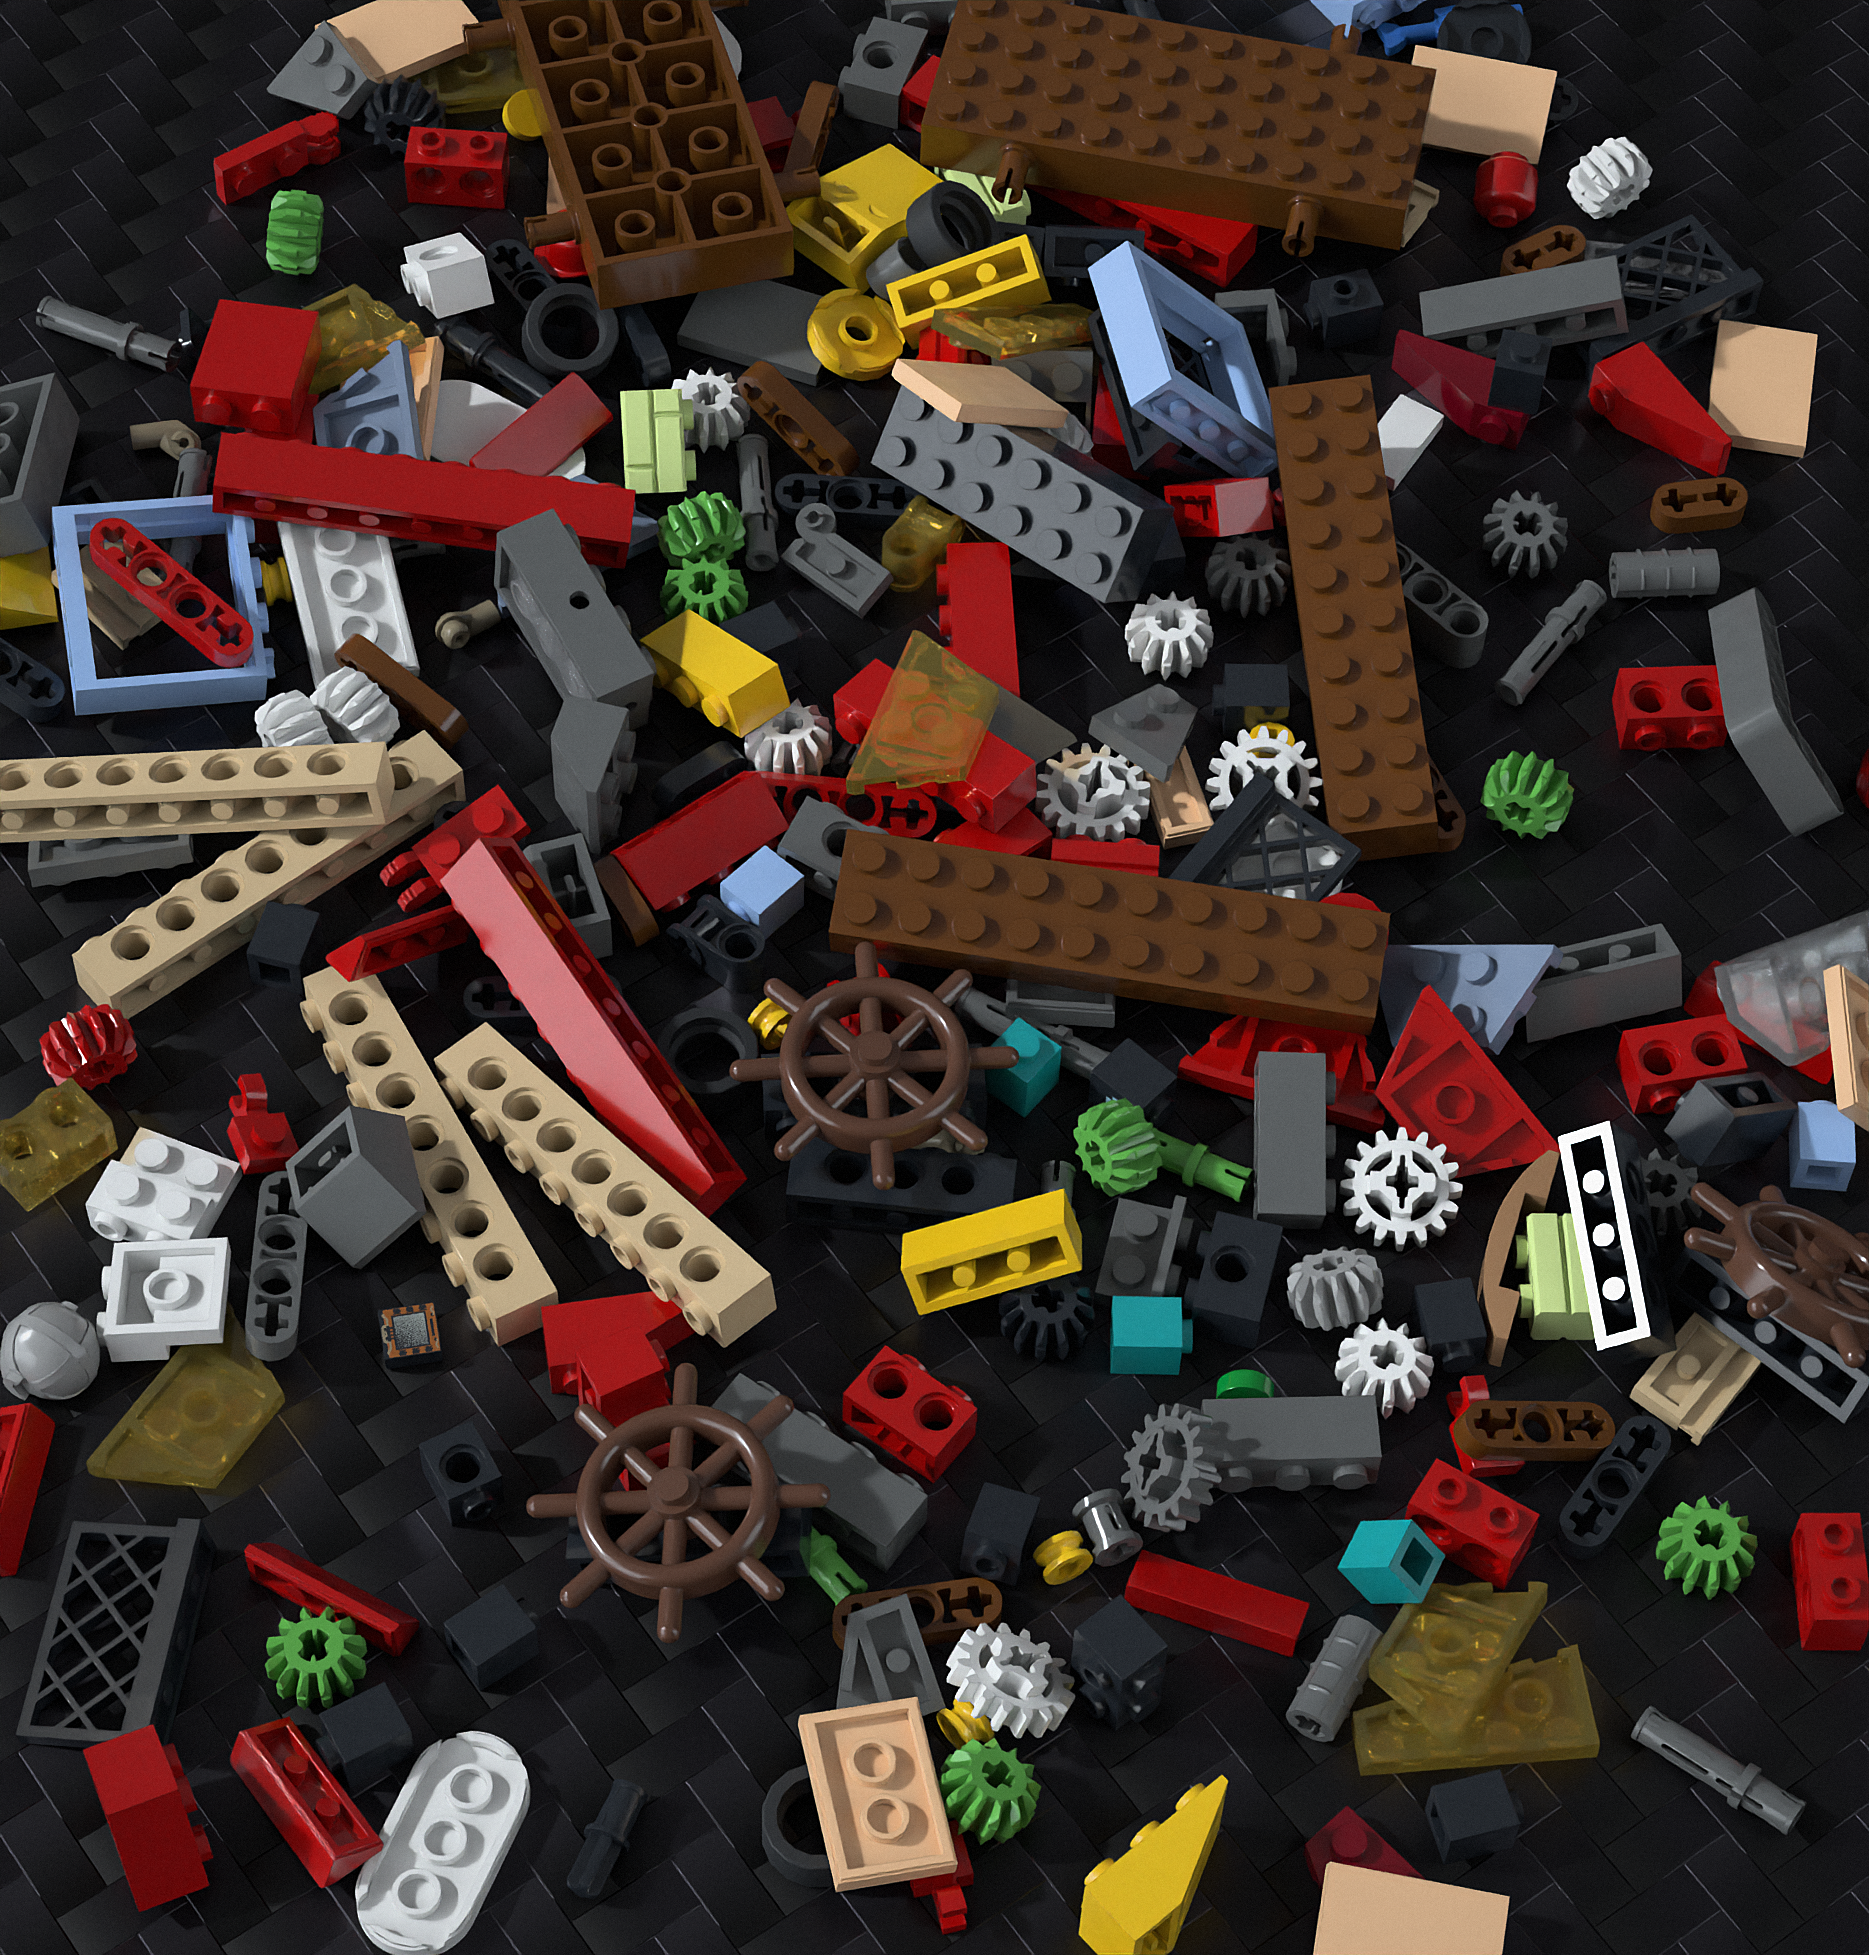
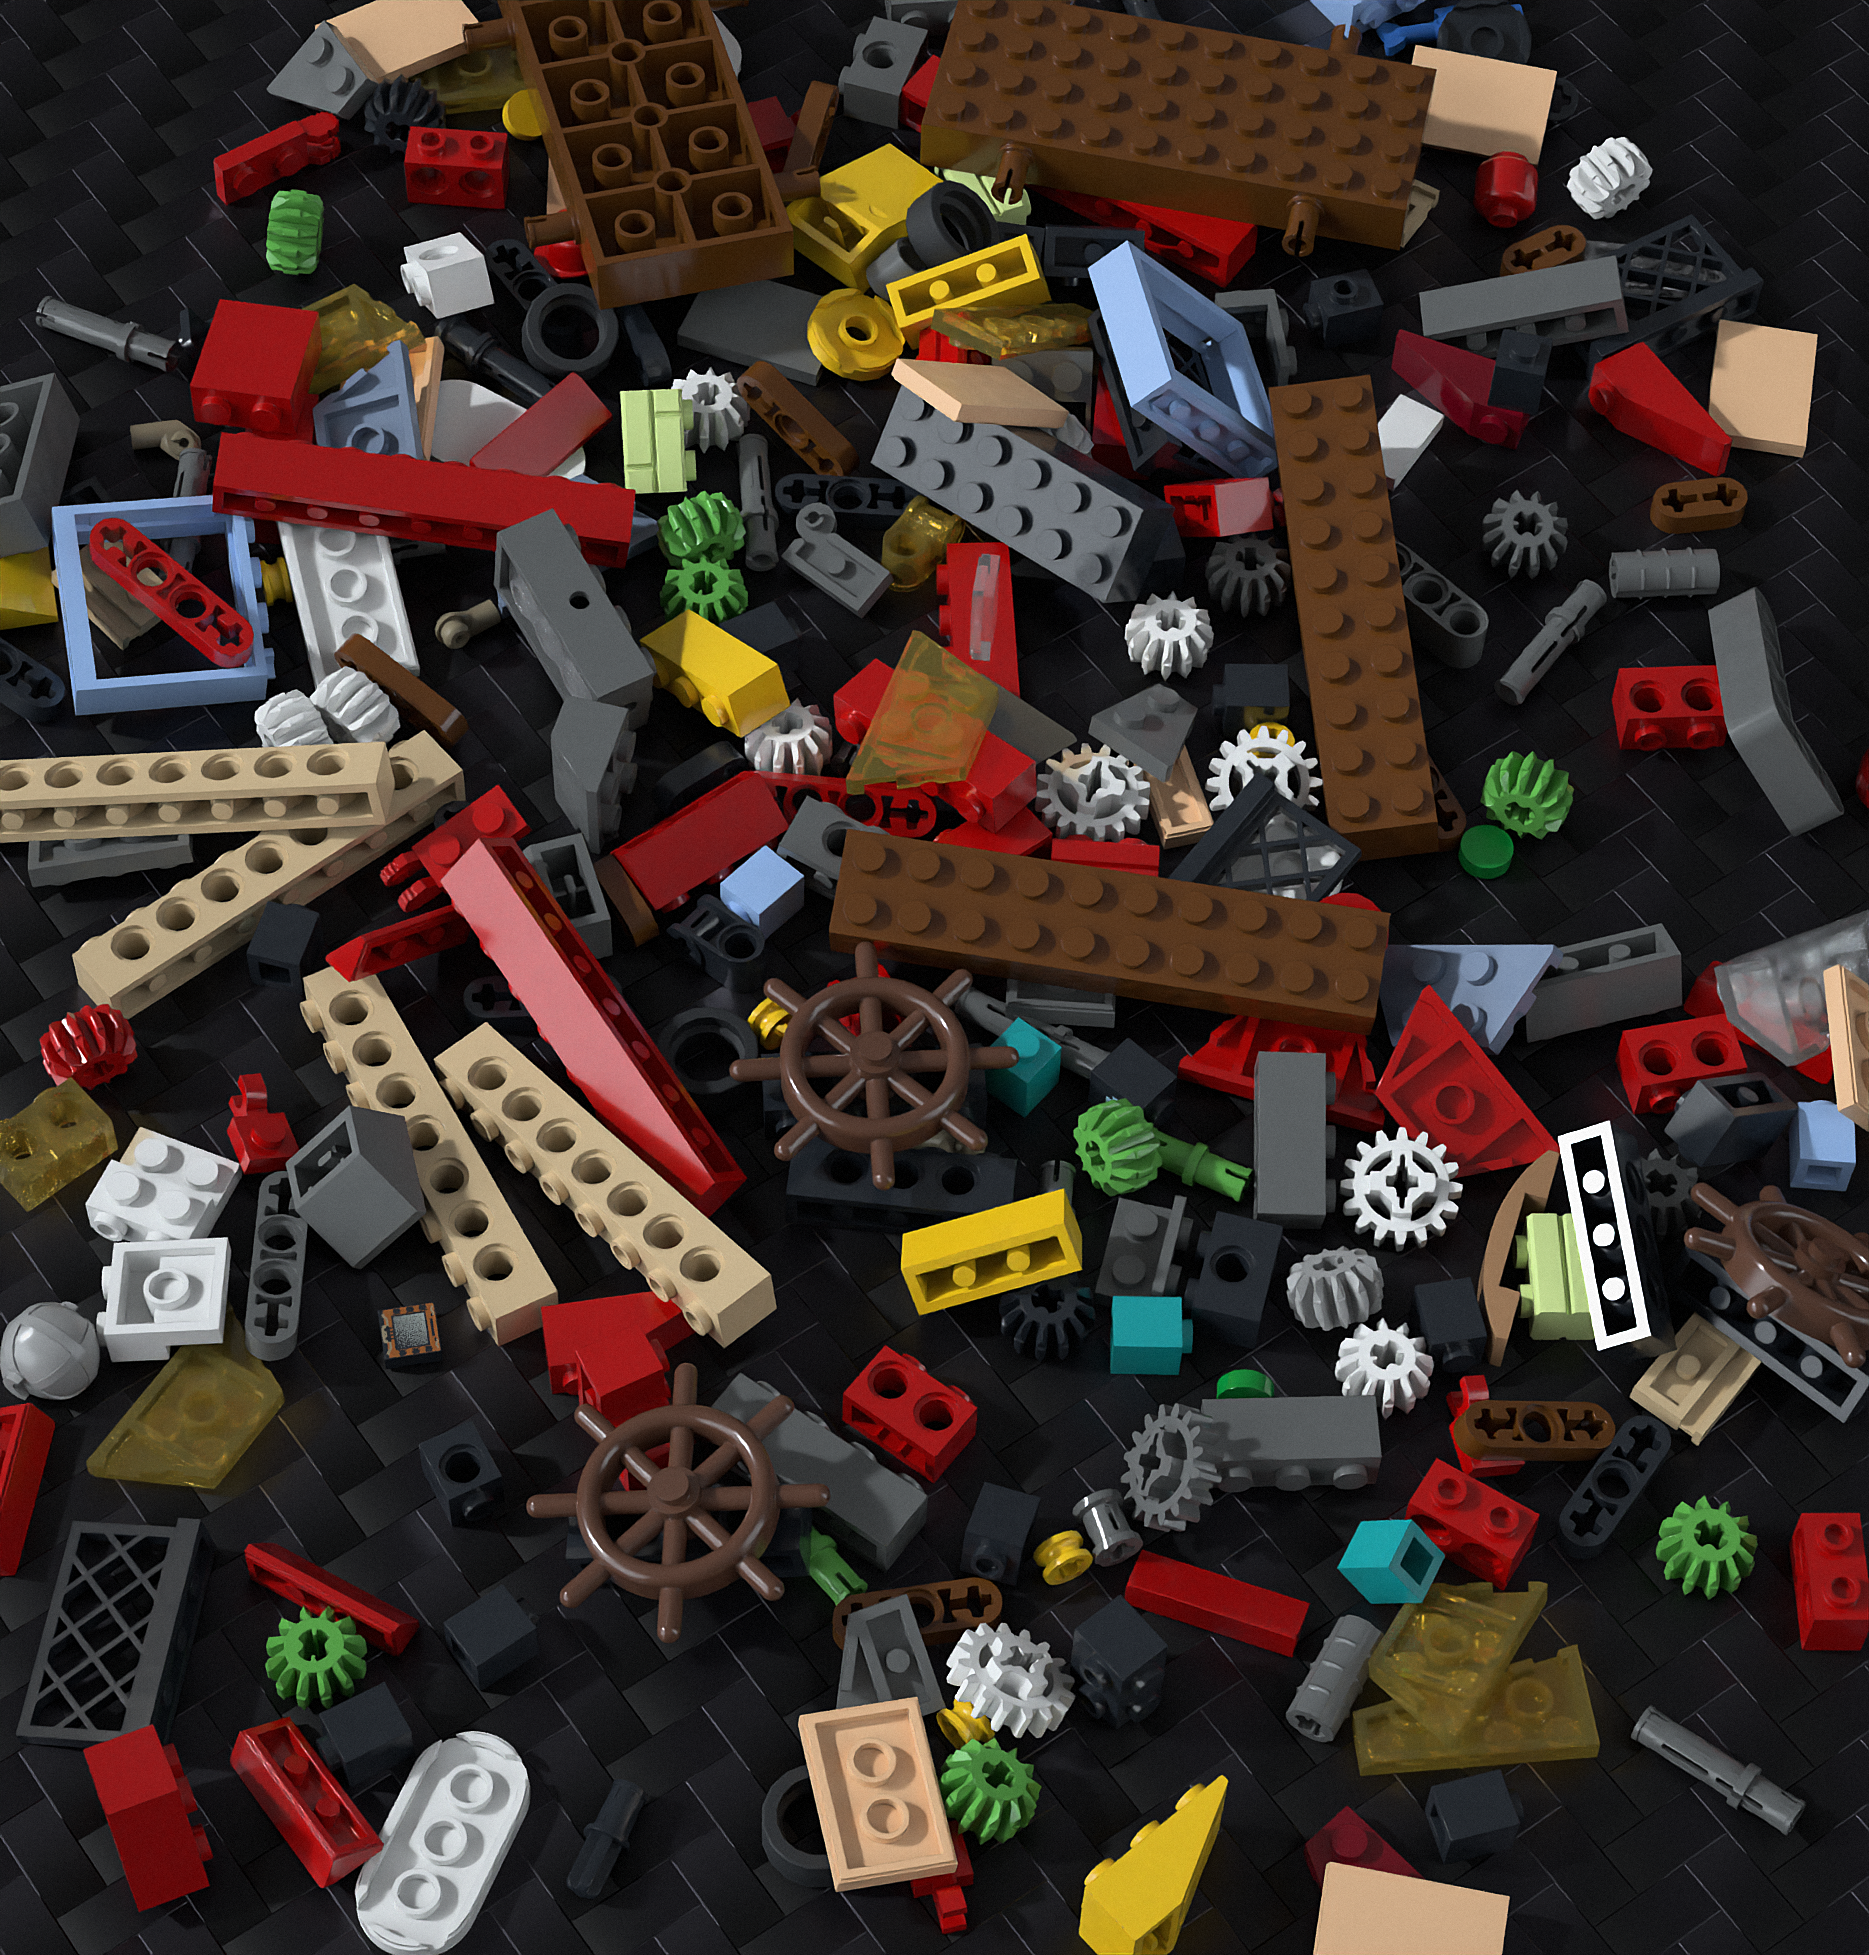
(984, 607): none -> clear tile
(1486, 851): none -> green tile

